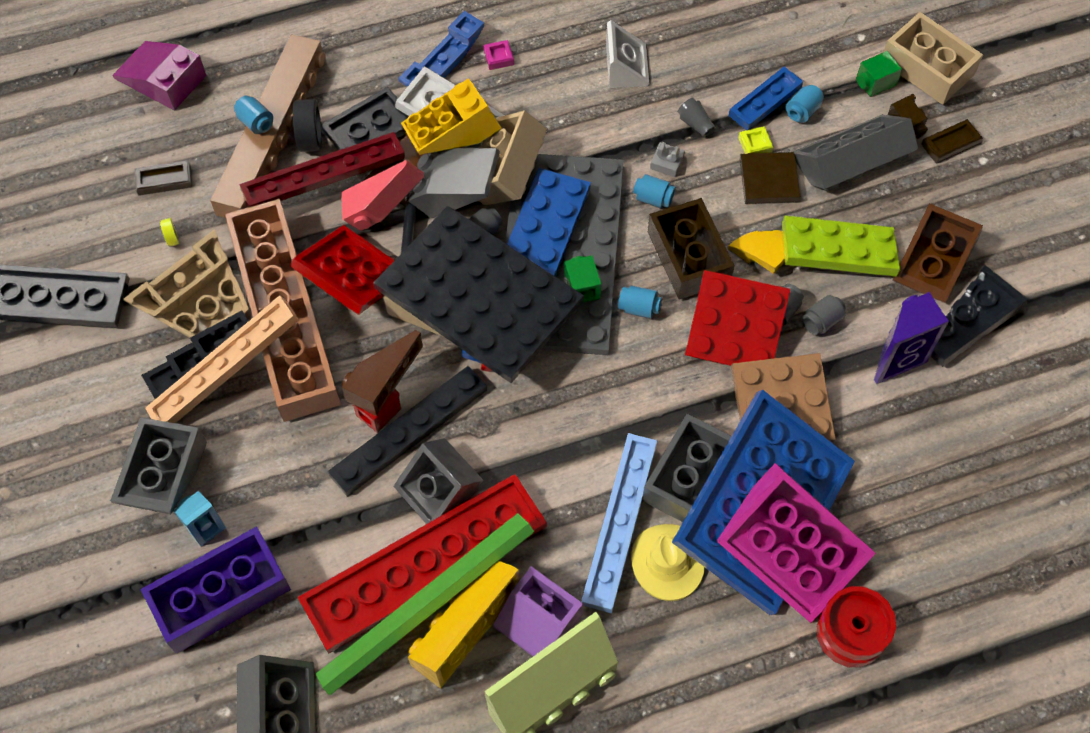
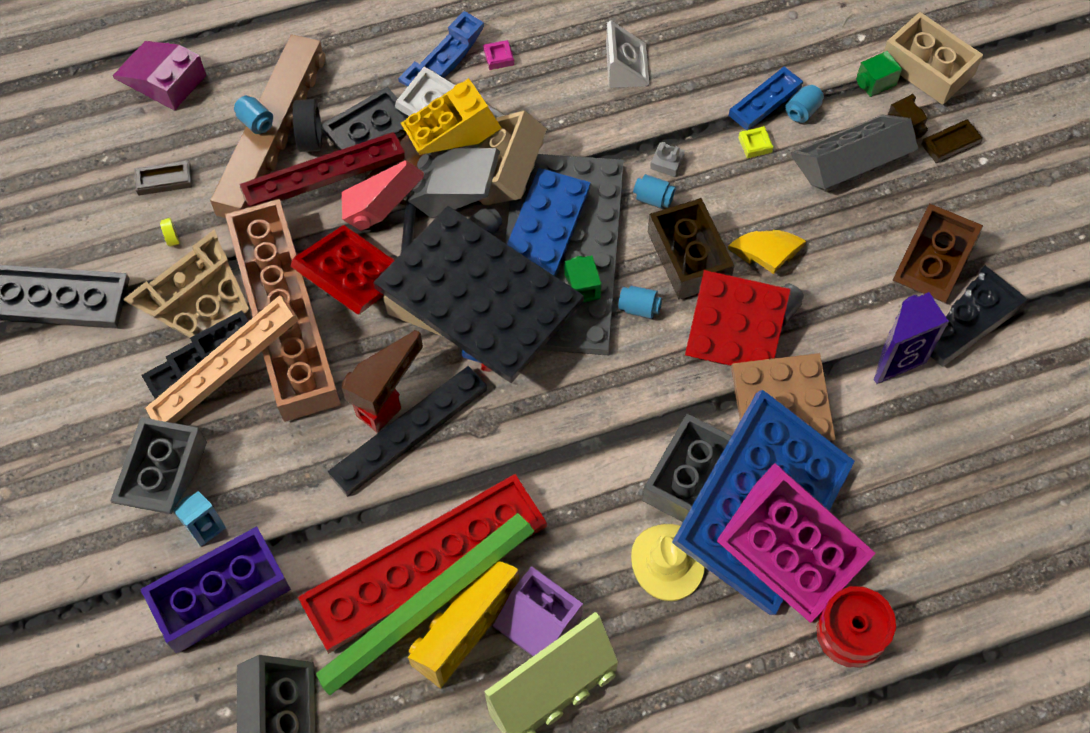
(437, 480): flat silver slope -> none
(619, 523): light blue plate -> none
(696, 117): dark grey cone -> none
(769, 178): dark brown tile -> none
(824, 315): dark grey brick -> none
(840, 246): lime plate -> none

